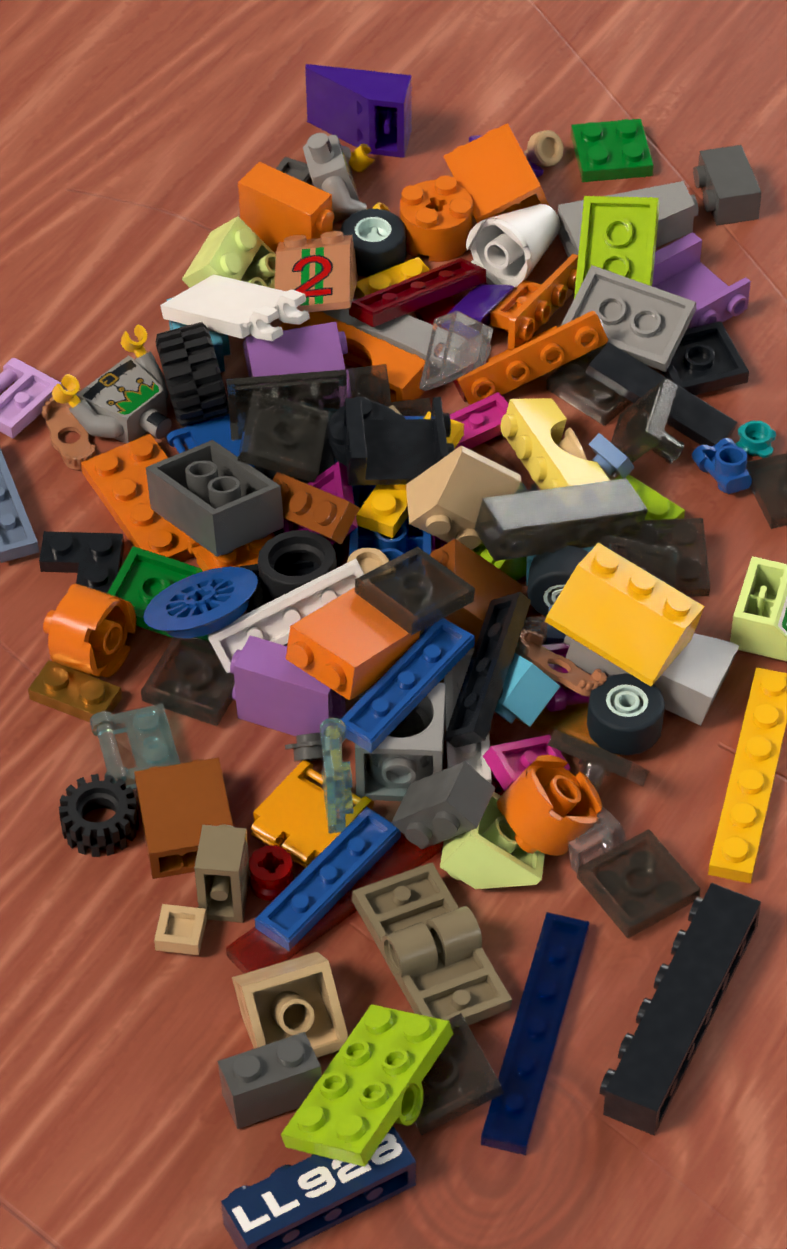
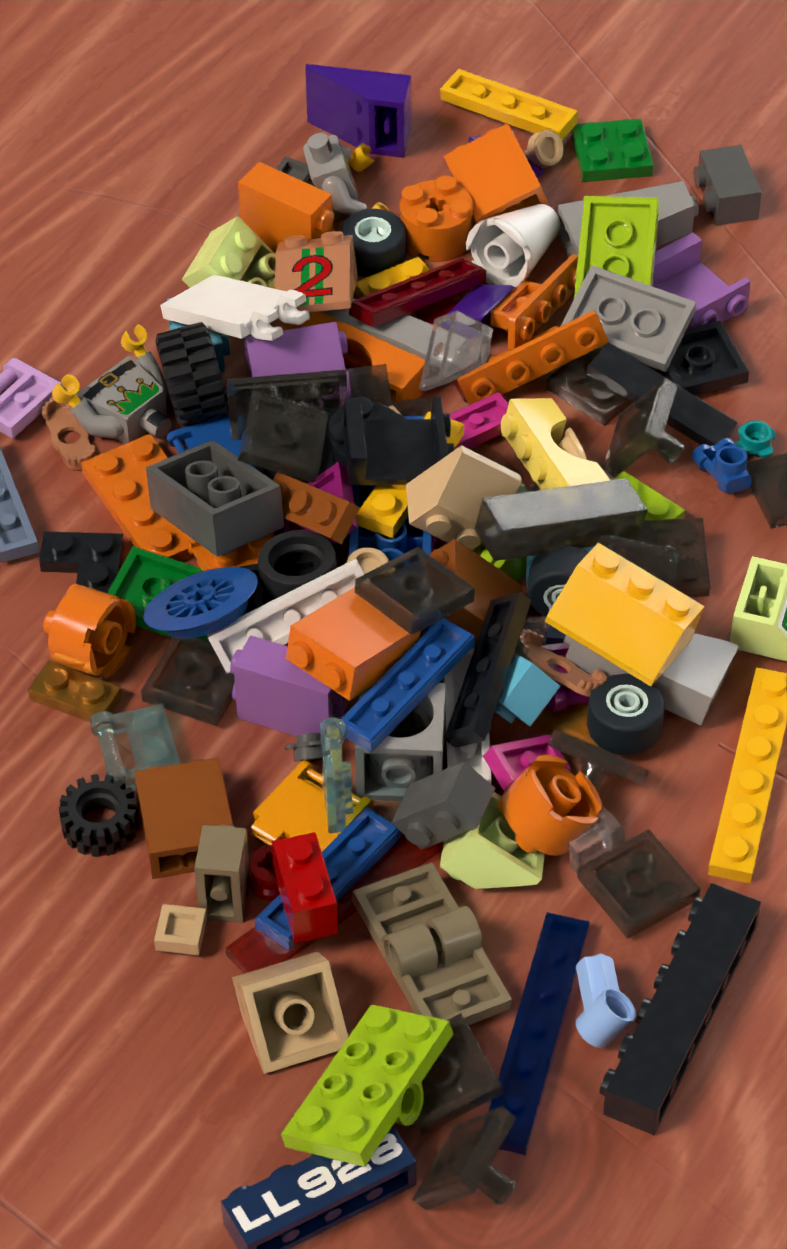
(269, 1079): dark grey brick -> none
(305, 887): none -> red brick
(466, 1162): none -> clear smoke tile
(508, 104): none -> yellow plate
(605, 1007): none -> light blue piece
(610, 457): medium blue plate -> none

